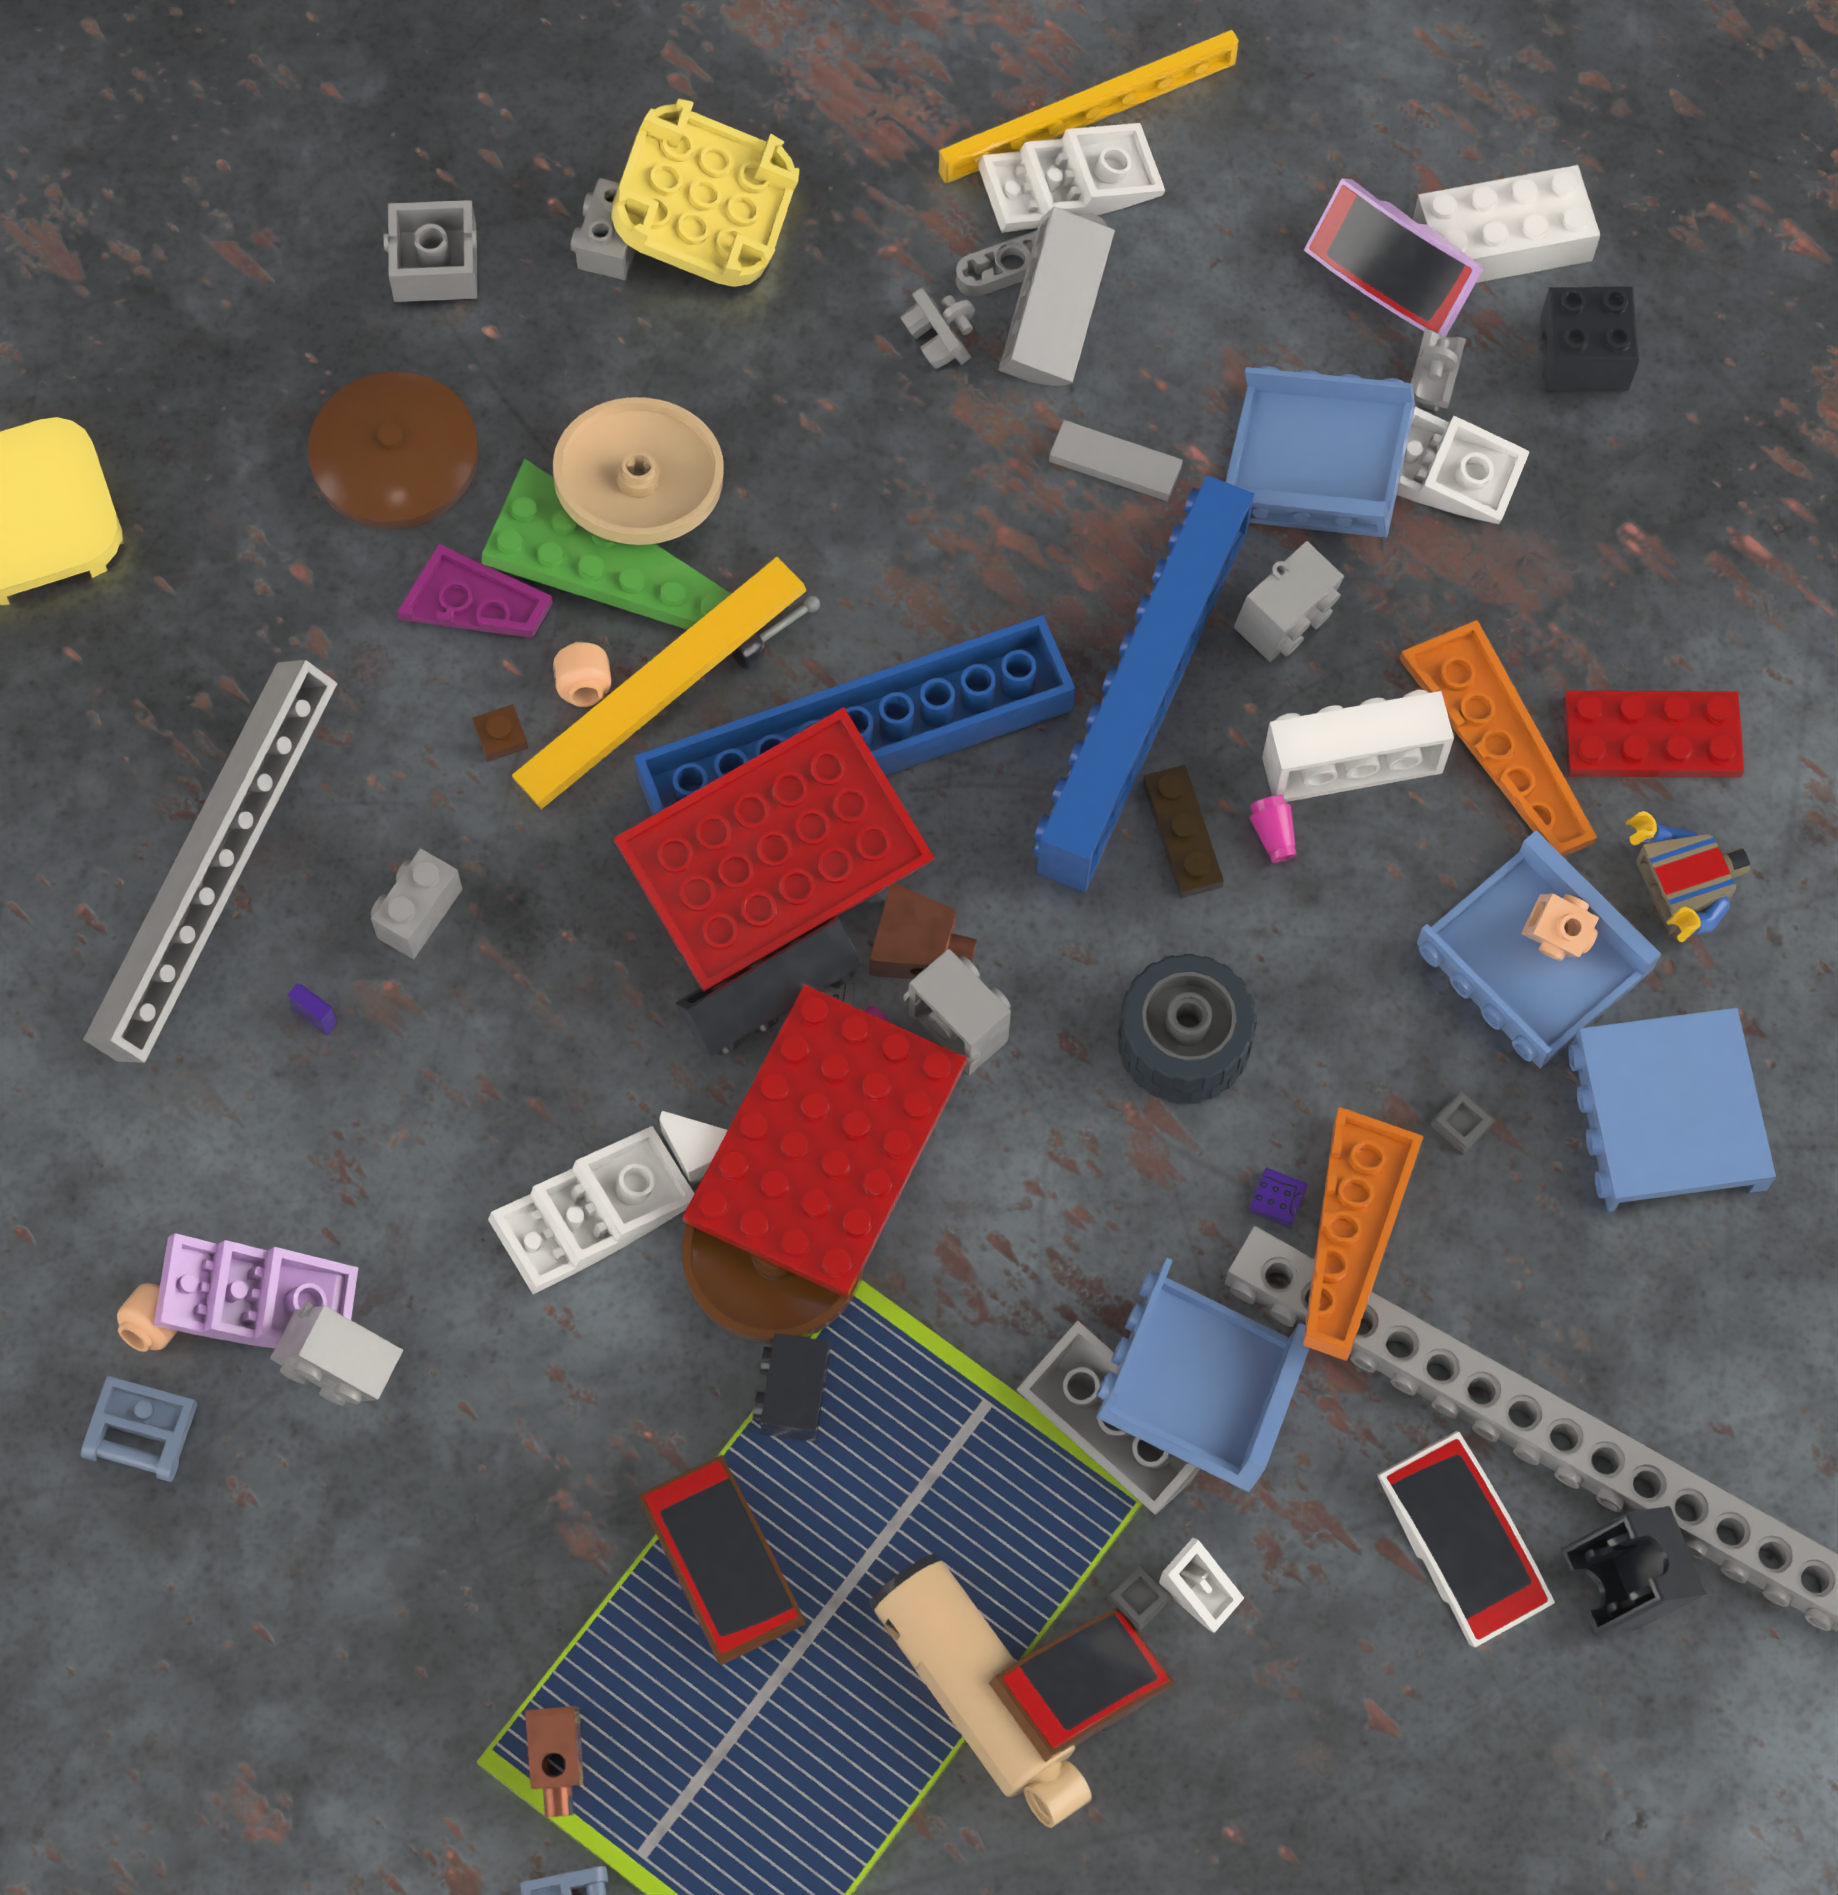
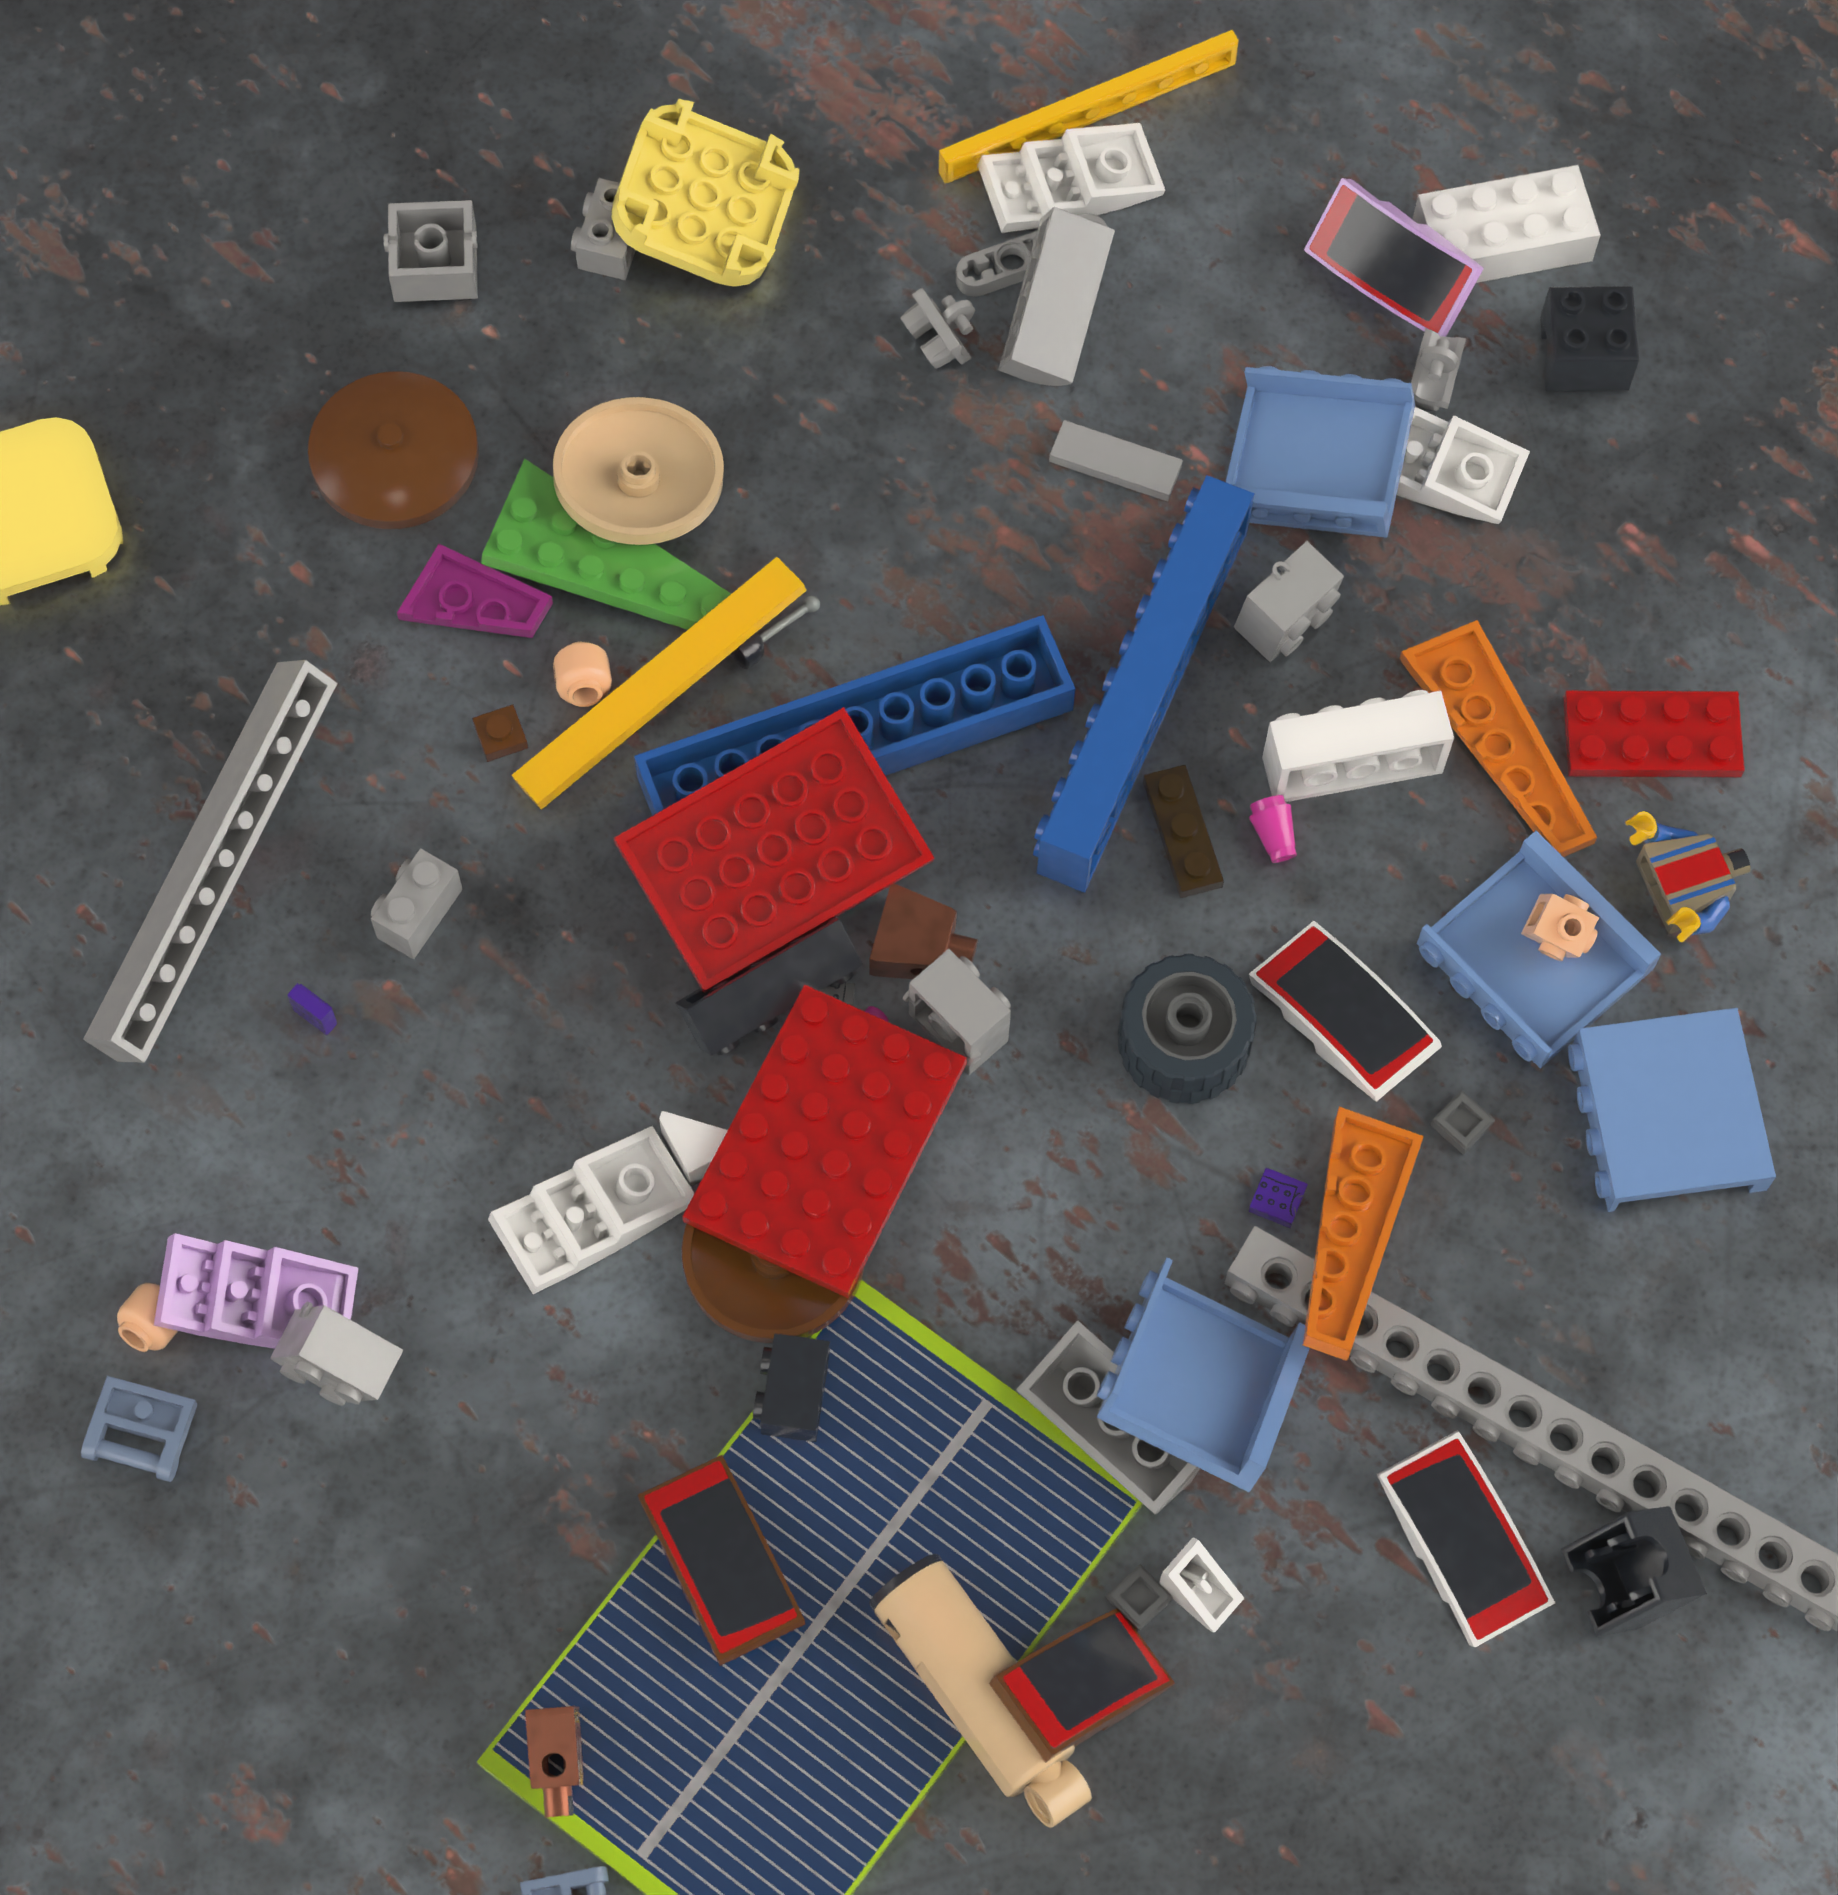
(1345, 1011): none -> slope

